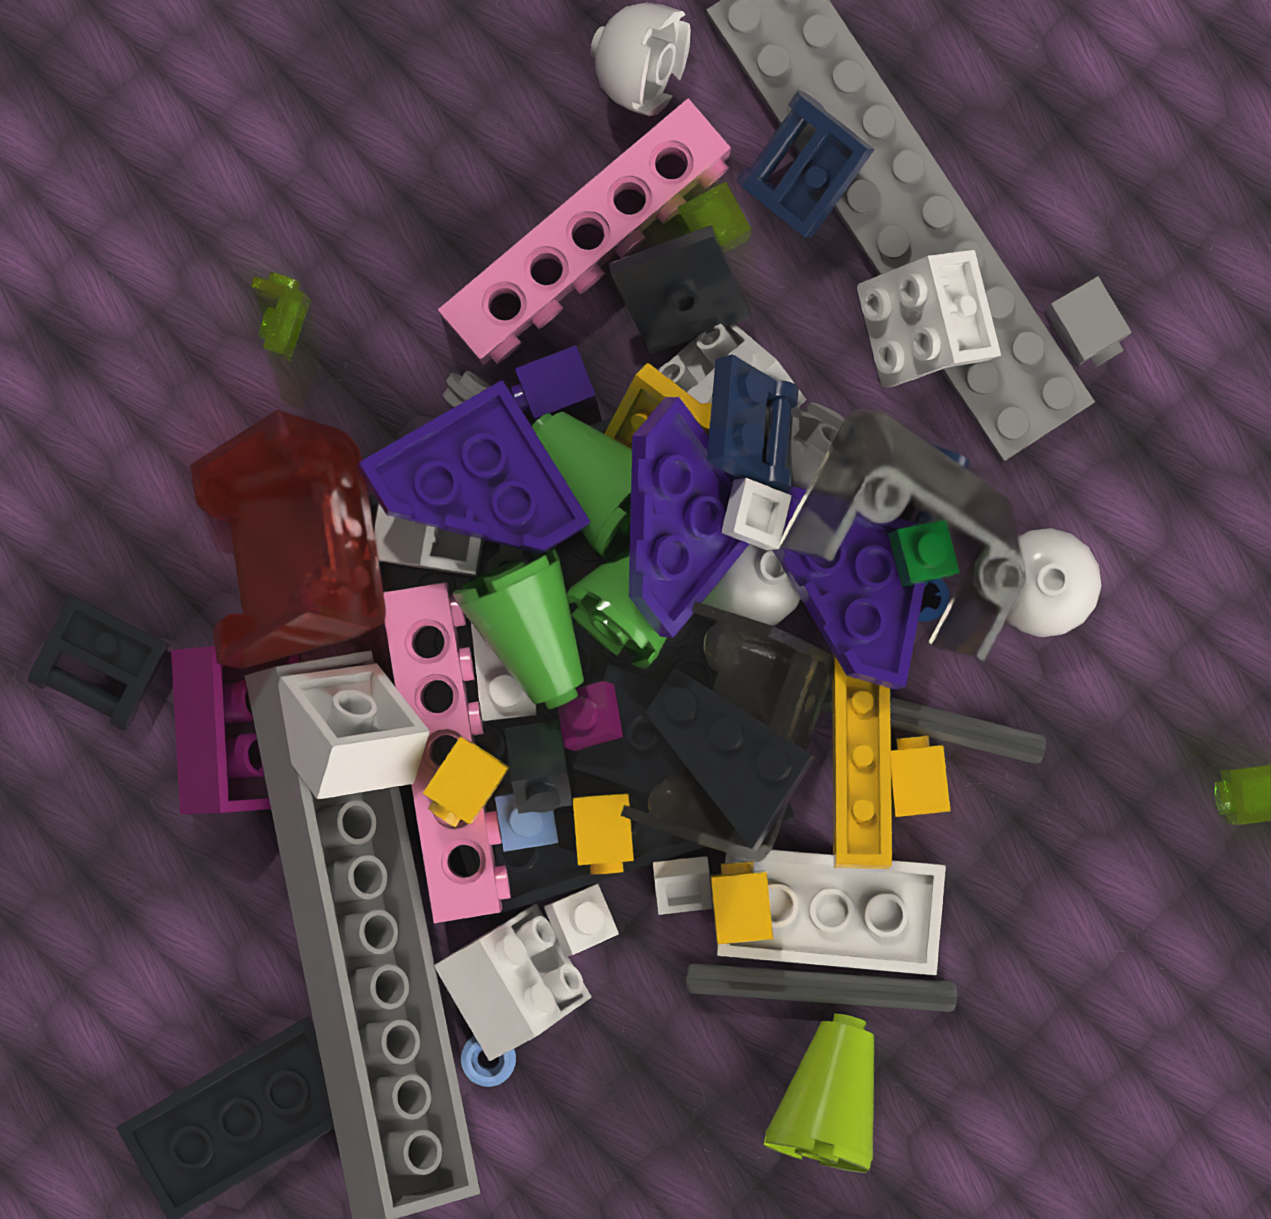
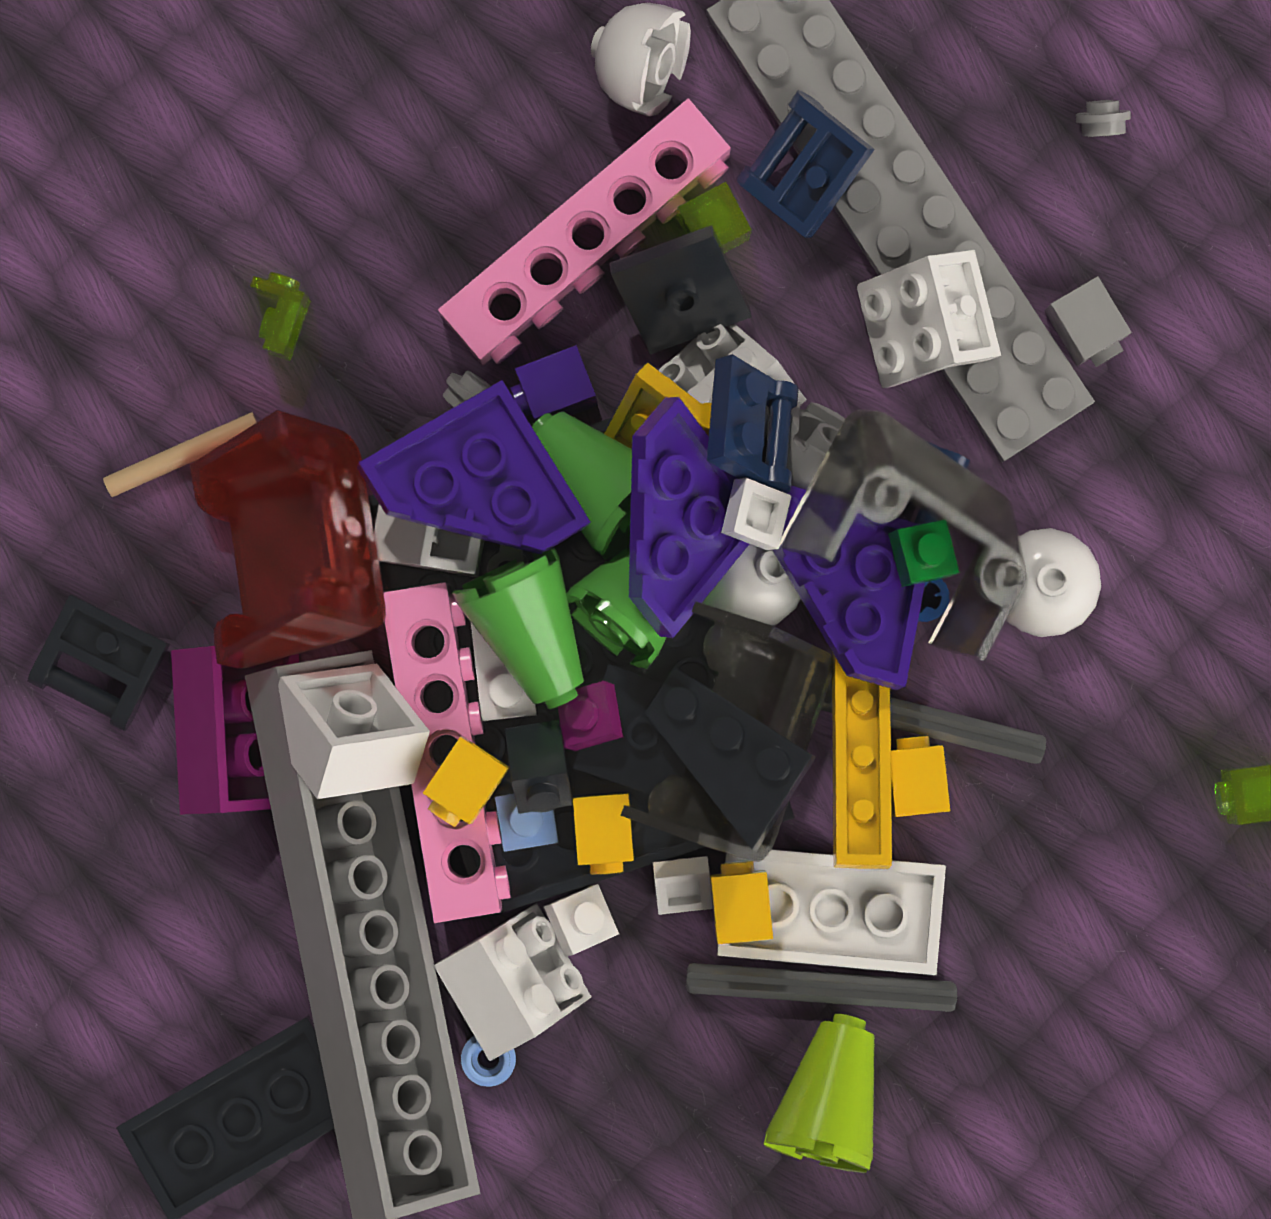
(176, 456): none -> tan bar
(1103, 118): none -> light grey plate

